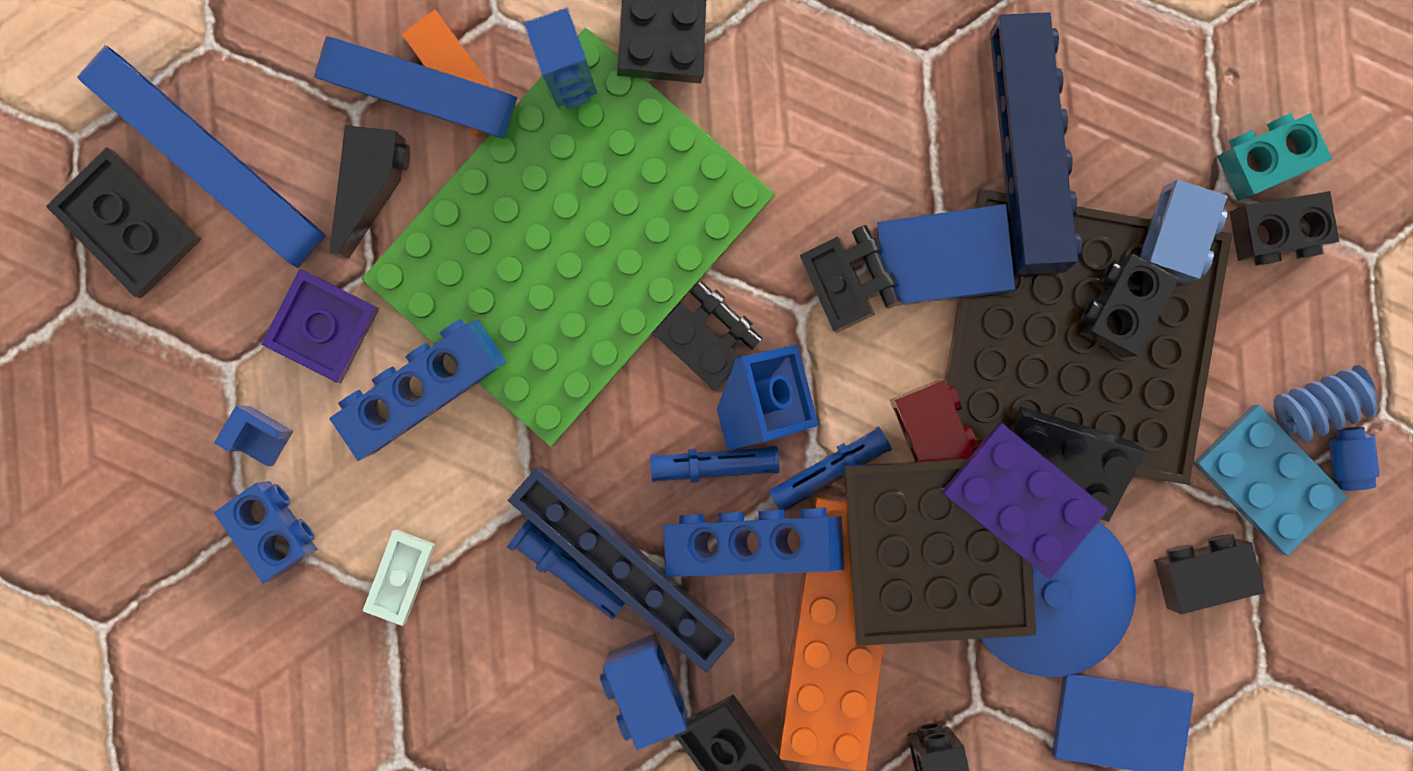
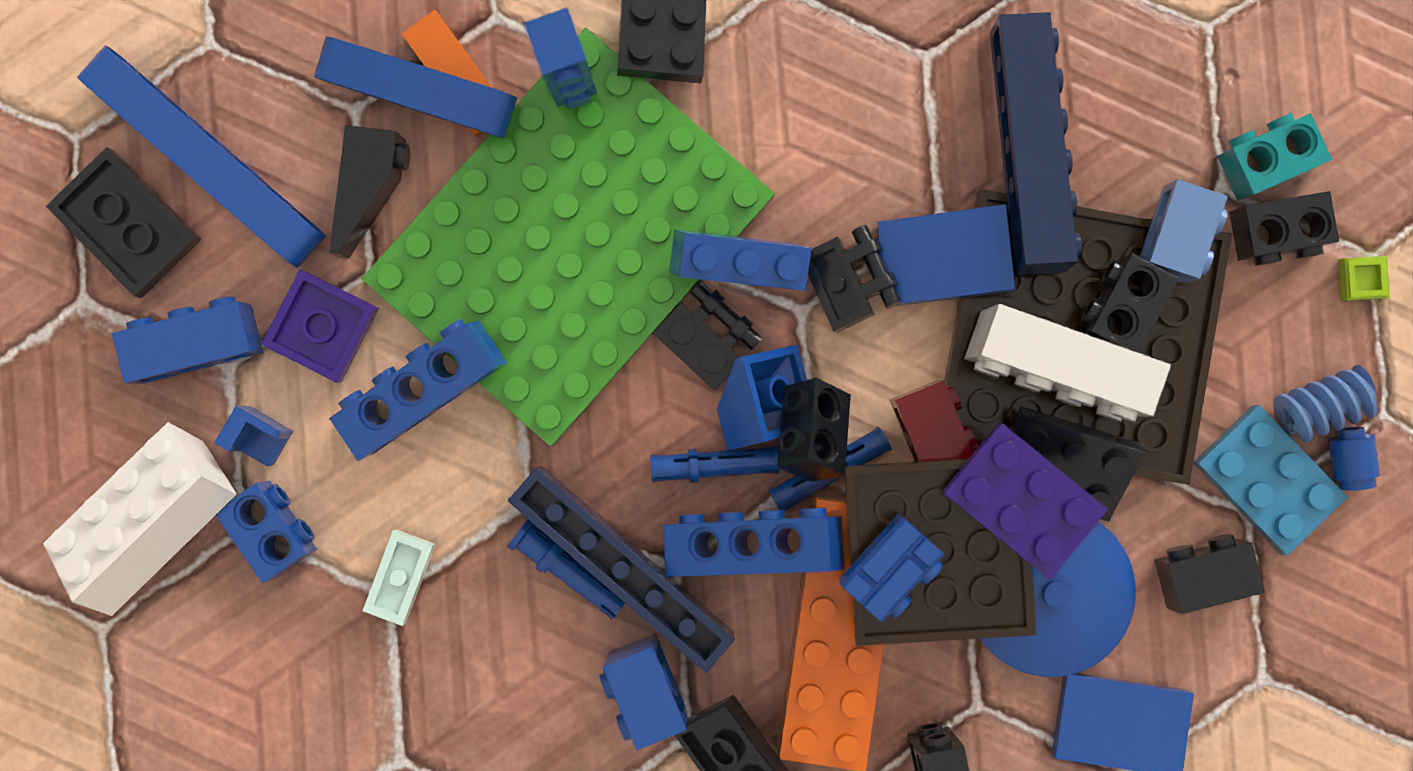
(138, 520): none -> white brick
(187, 341): none -> blue brick
(739, 260): none -> blue brick
(814, 430): none -> black brick
(891, 569): none -> blue brick
(1066, 362): none -> white brick
(1364, 278): none -> lime tile

